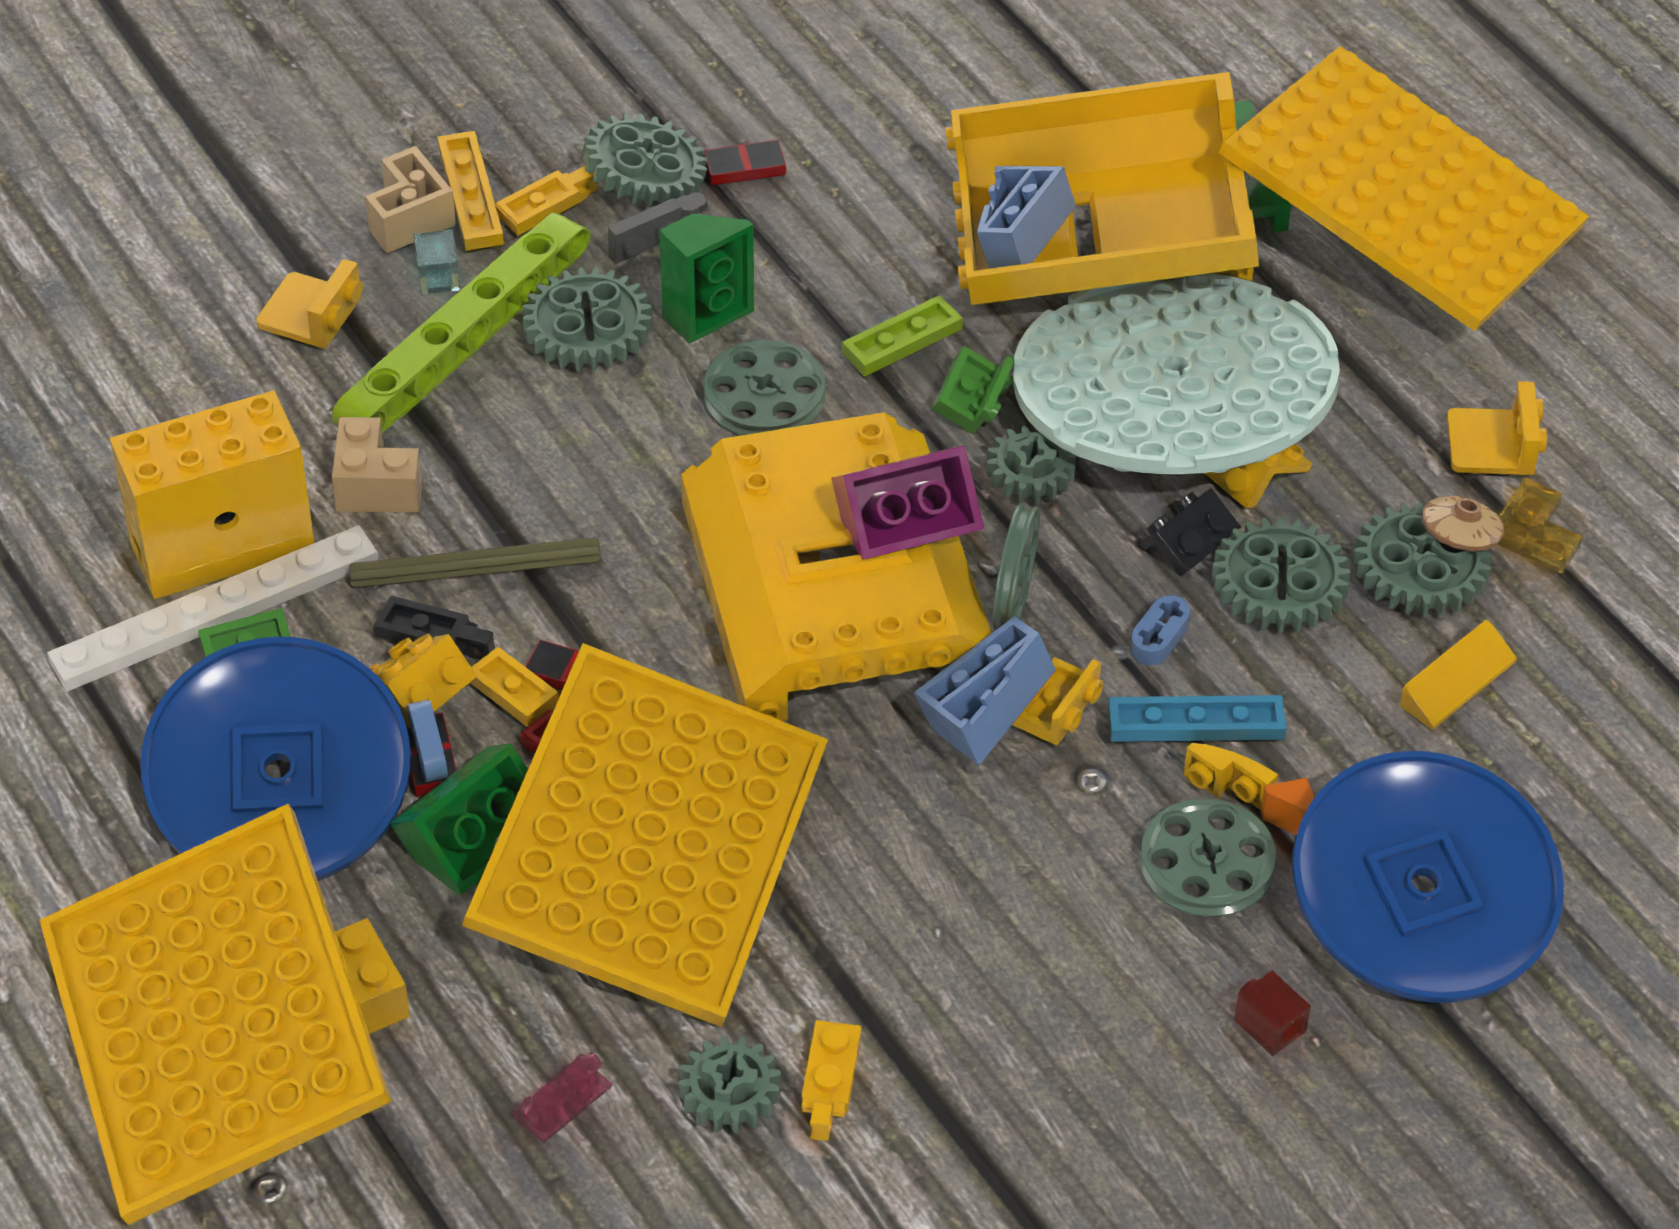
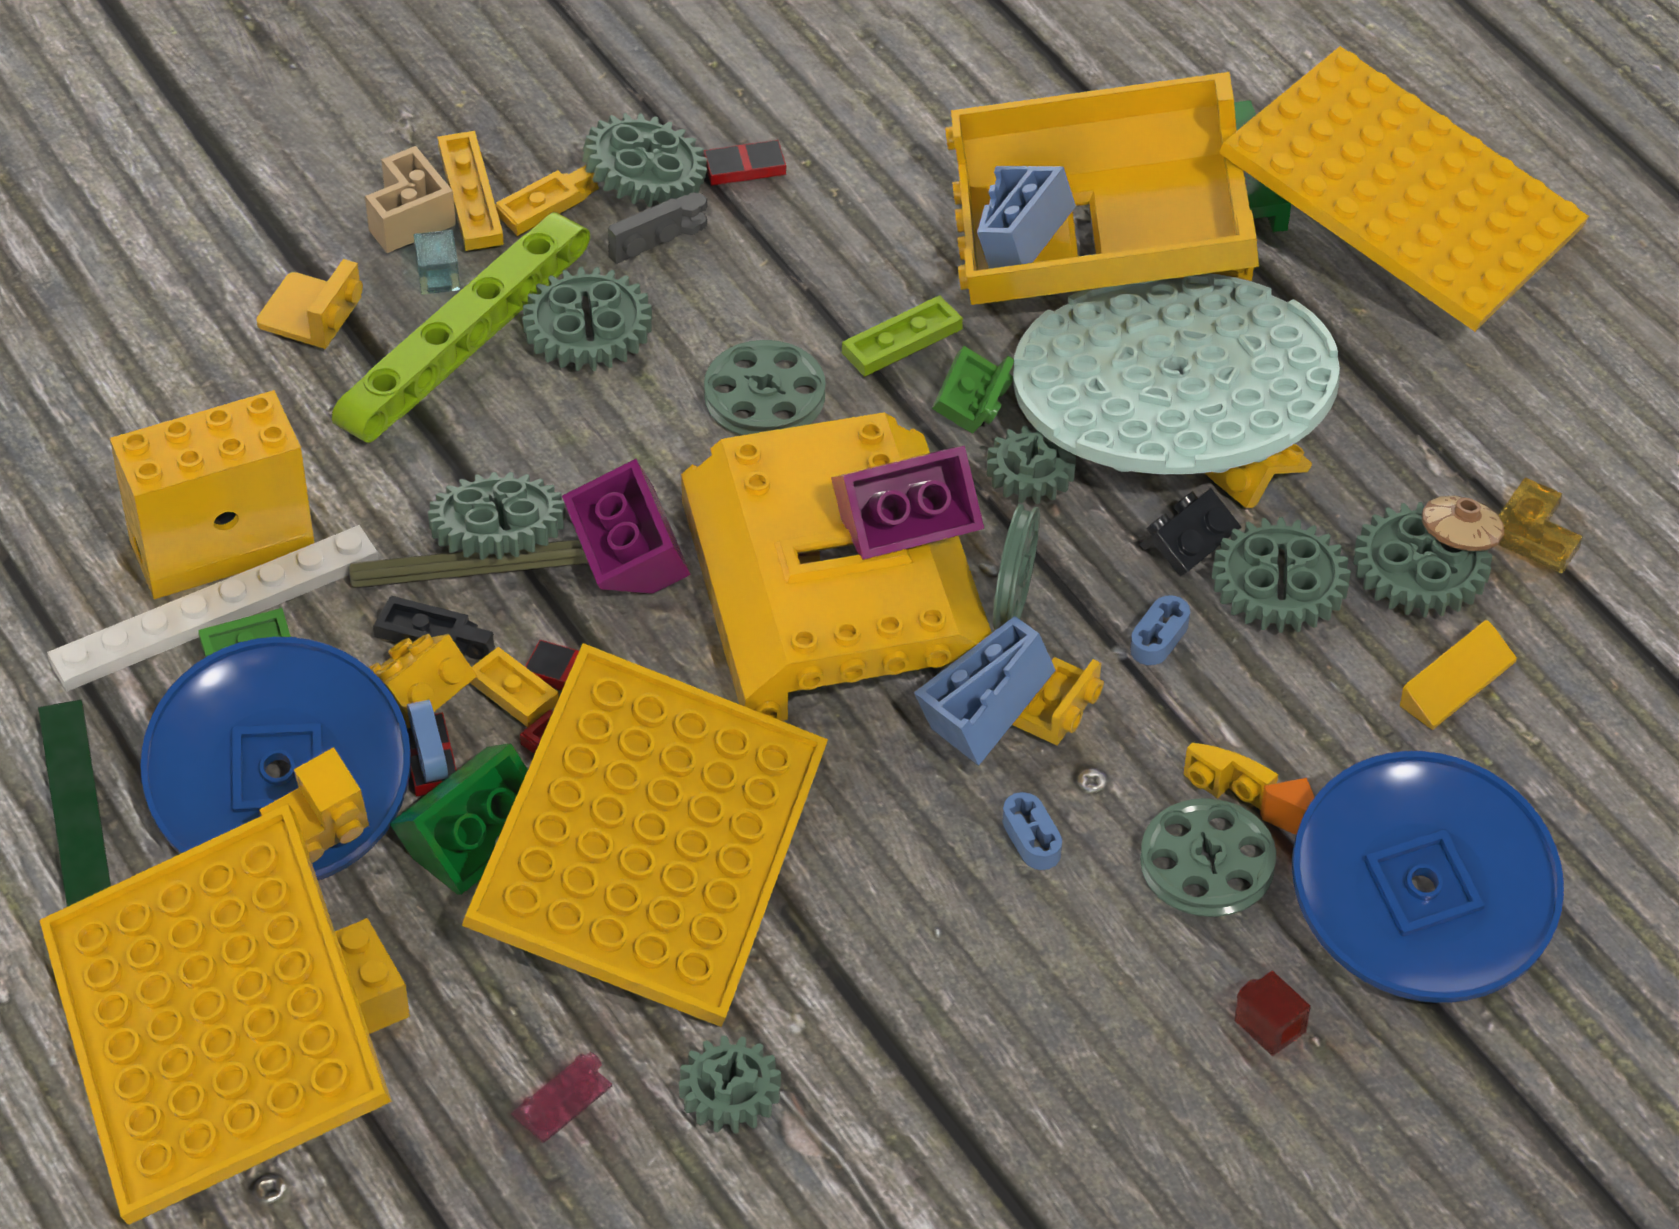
(74, 800): none -> dark green tile
(325, 804): none -> yellow brick
(372, 476): tan brick -> none
(473, 523): none -> sand green gear
(626, 532): none -> magenta slope
(706, 273): green slope -> none
(830, 1074): yellow hinge -> none
(1024, 834): none -> medium blue beam
(1196, 718): dark azure plate -> none
(1498, 438): yellow bracket -> none

